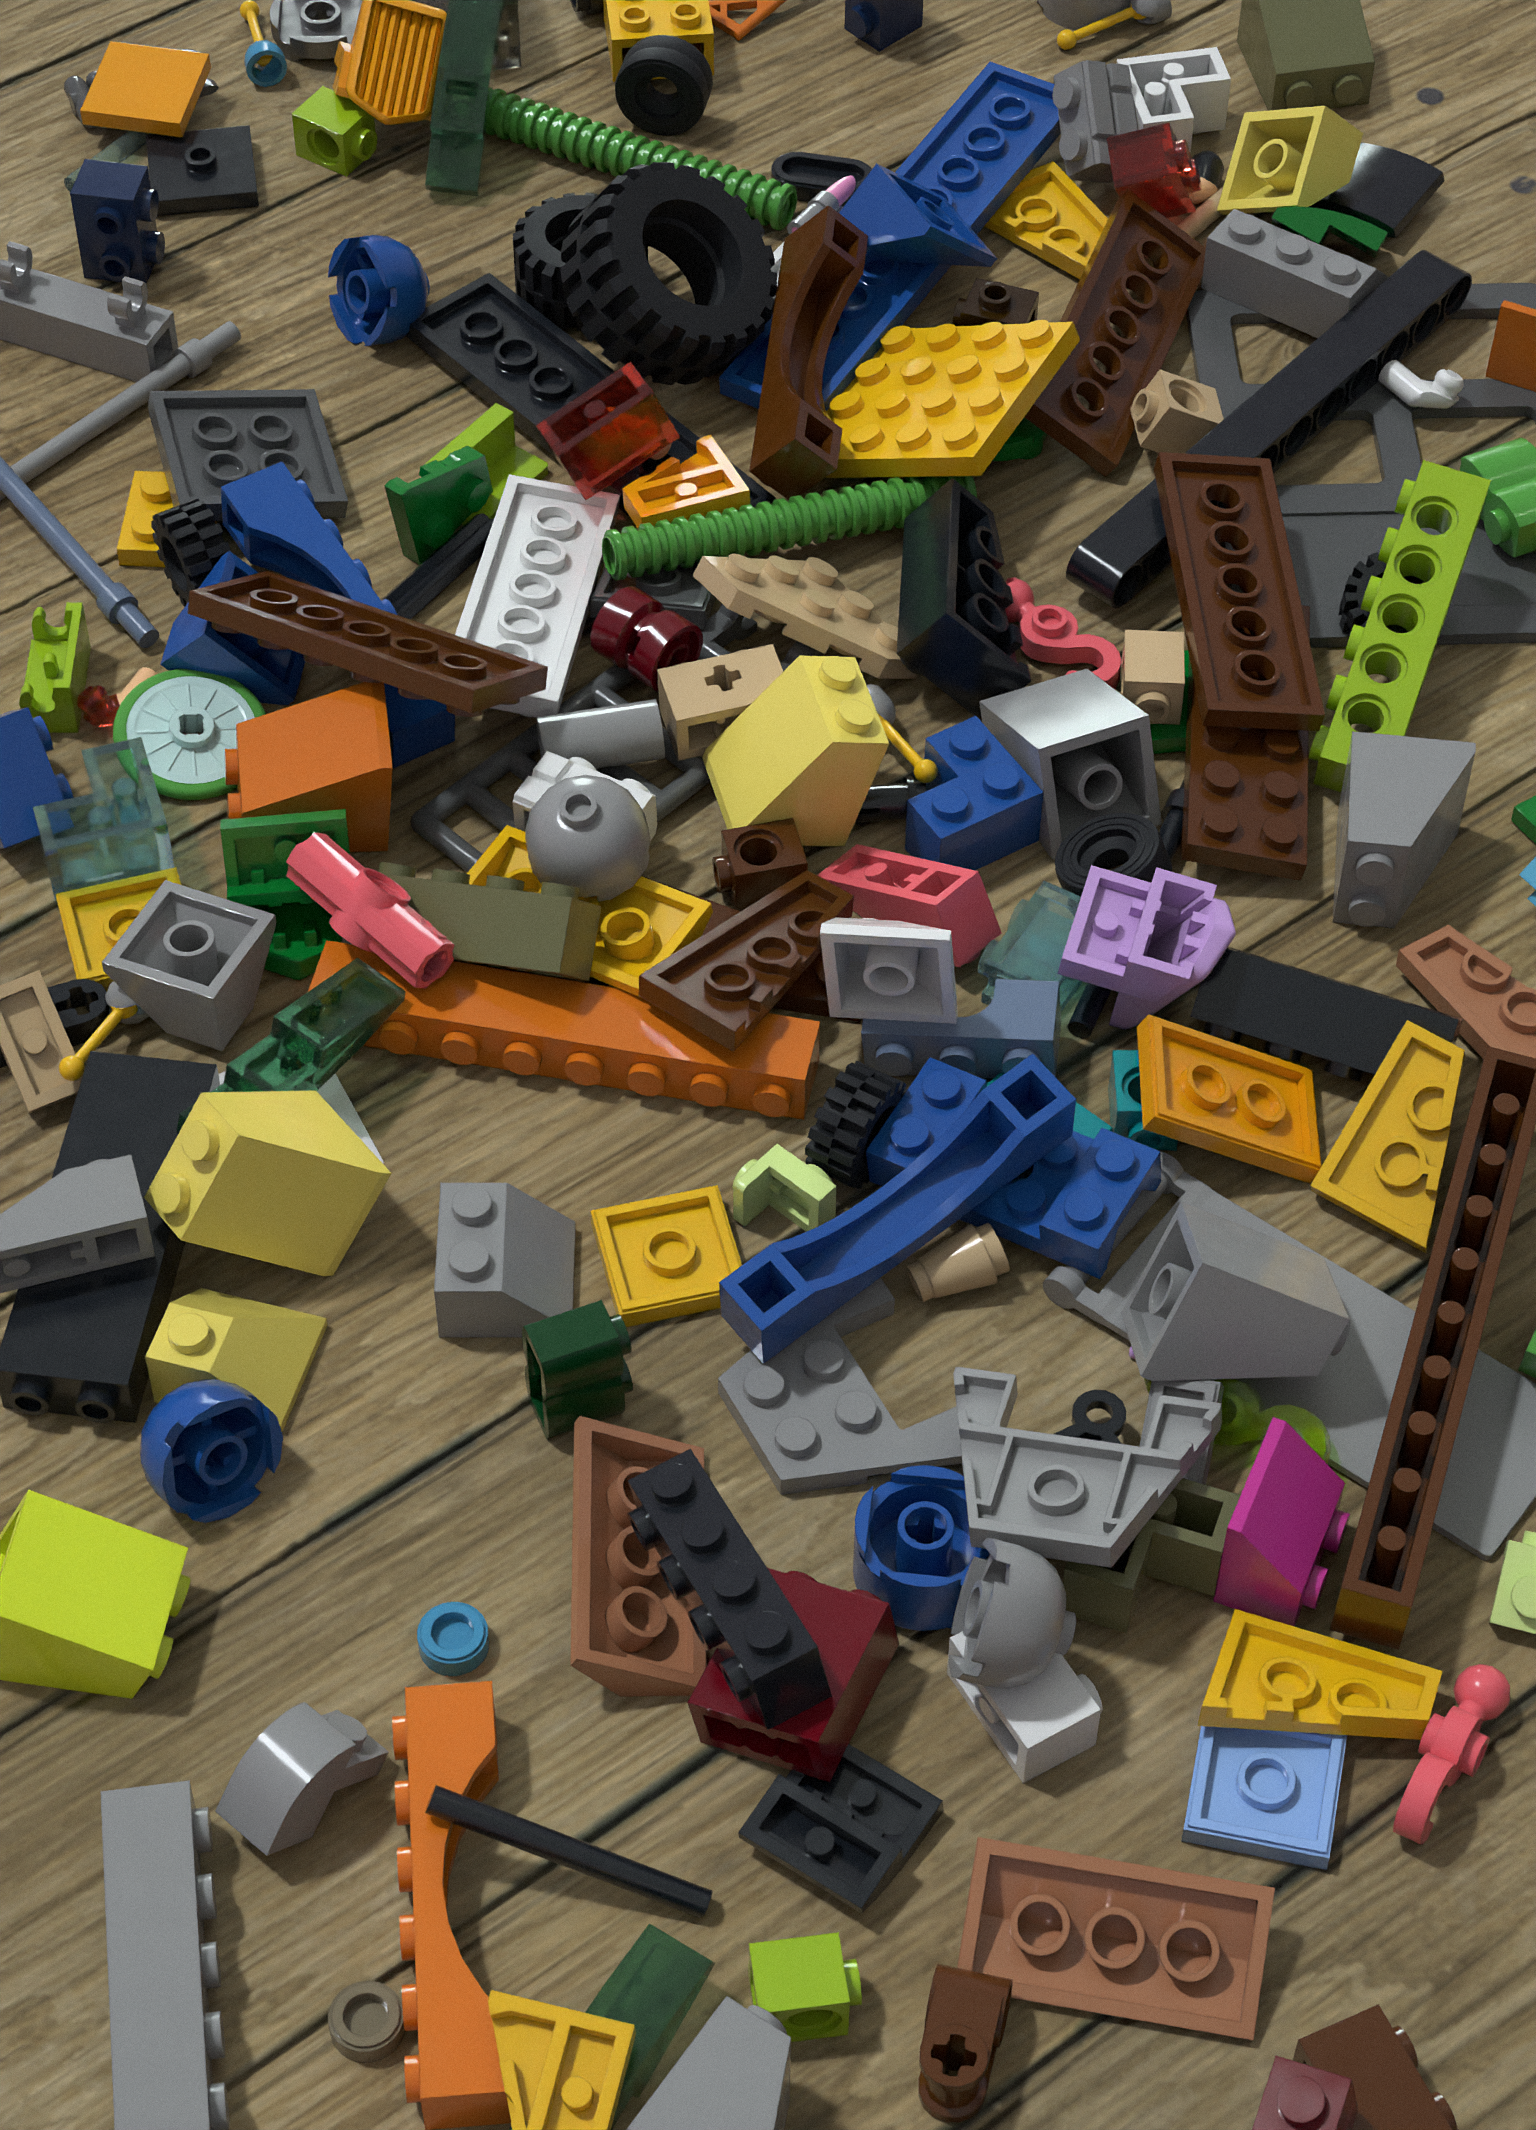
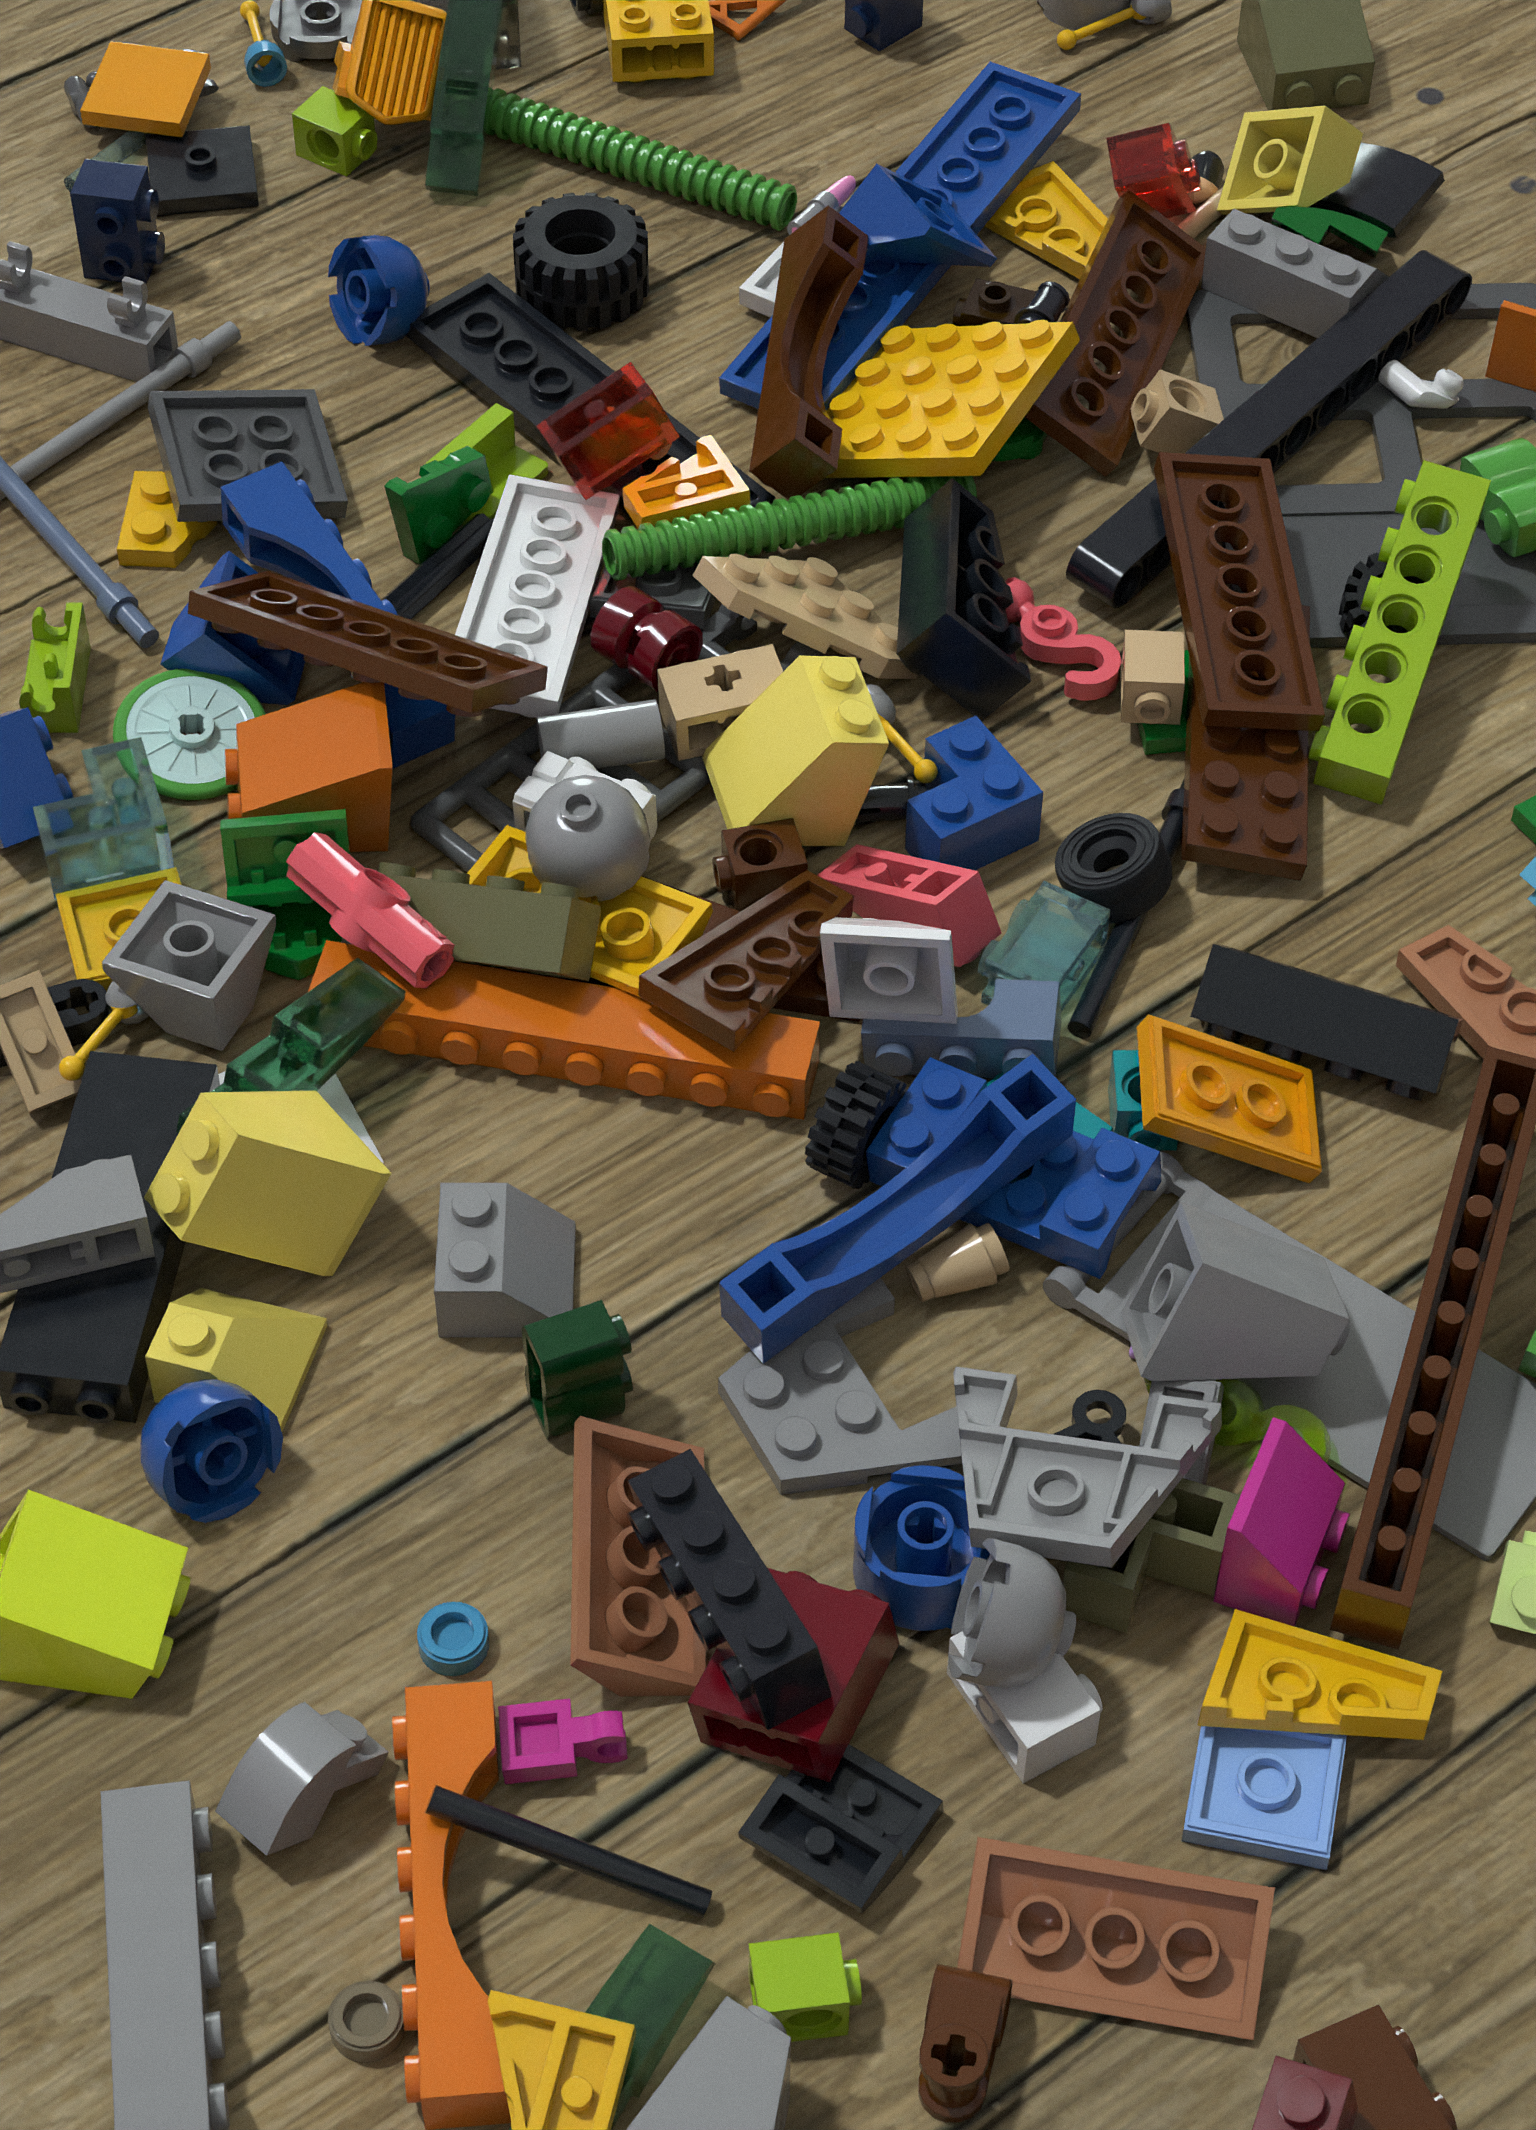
(99, 707): clear red arm -> none
(188, 545): black tyre -> none
(544, 1740): none -> dark pink plate
(665, 1254): yellow tile -> none
(671, 59): black tyre -> none
(709, 242): black tyre -> none
(786, 1184): yellowish green bracket -> none
(816, 172): black tile -> none
(1046, 305): none -> black pin
(1081, 748): light grey slope -> none
(1092, 105): light grey brick -> none
(1145, 939): lavender piece -> none
(1180, 89): white brick -> none
(1395, 822): light grey slope -> none
(1398, 1138): yellow wing -> none
(1451, 1747): coral piece -> none

